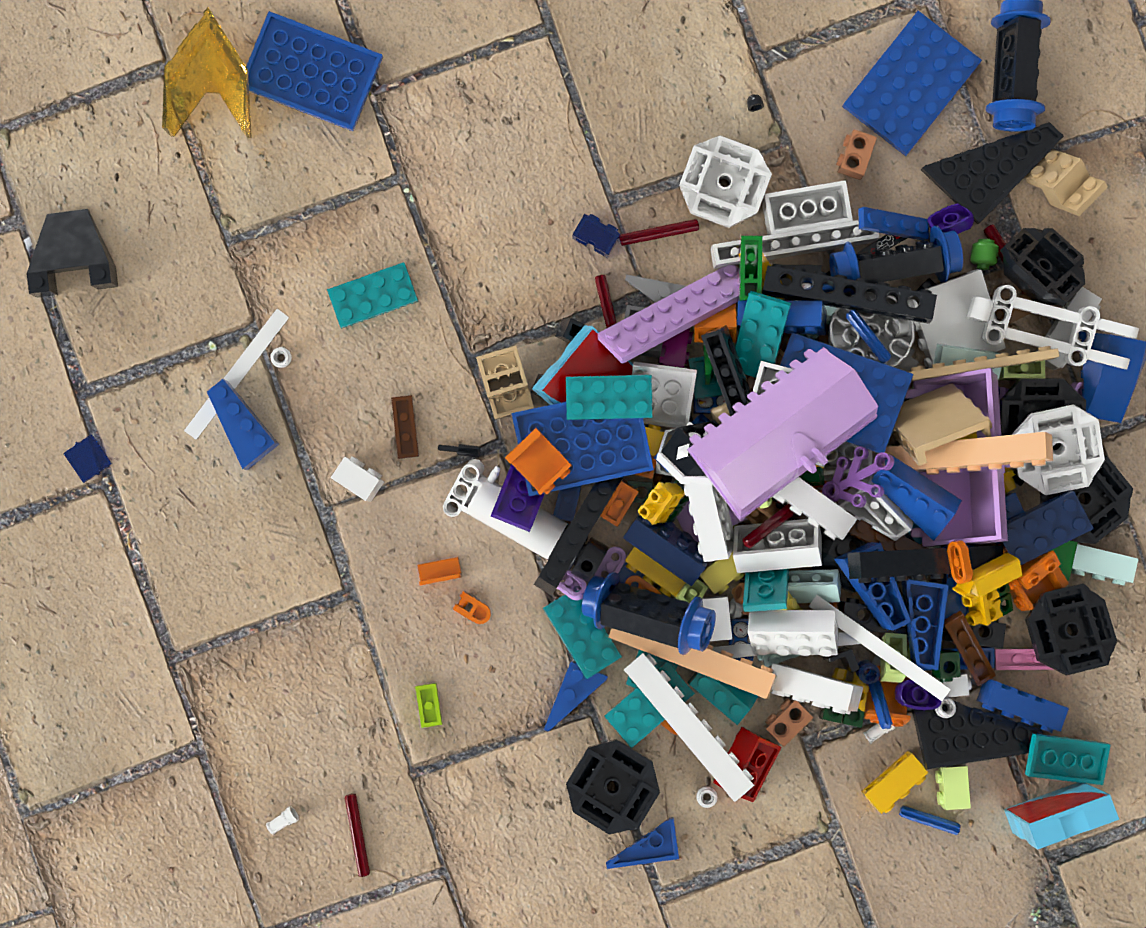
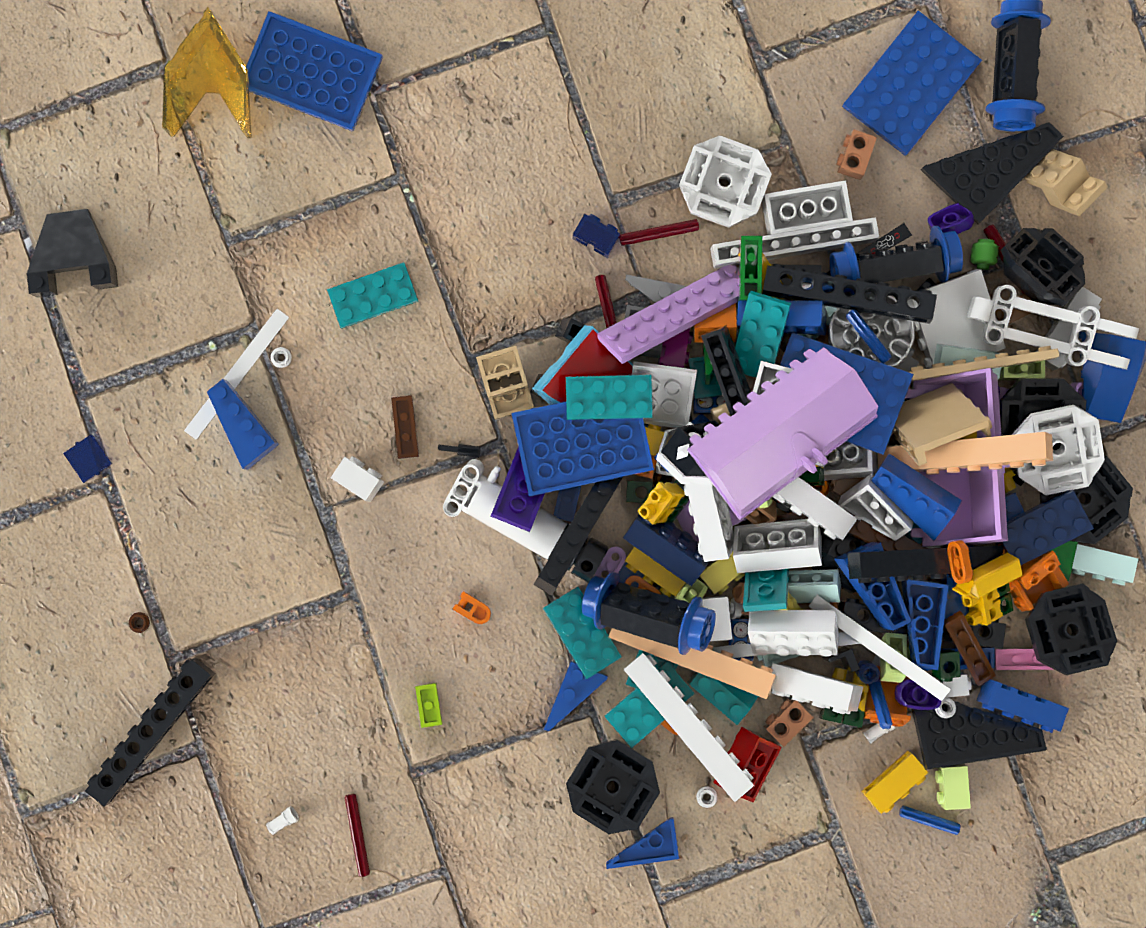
(98, 787): none -> black brick
(133, 622): none -> reddish brown plate
(439, 571): orange panel -> none
(539, 462): orange panel -> none
(571, 585): lavender plate -> none
(619, 503): orange panel -> none
(754, 103): black hinge -> none
(768, 526): dark red axle -> none
(855, 477): medium lavender plant -> none
(893, 223): blue plate -> none
(1061, 814): medium azure tile -> none
(1067, 759): teal plate -> none

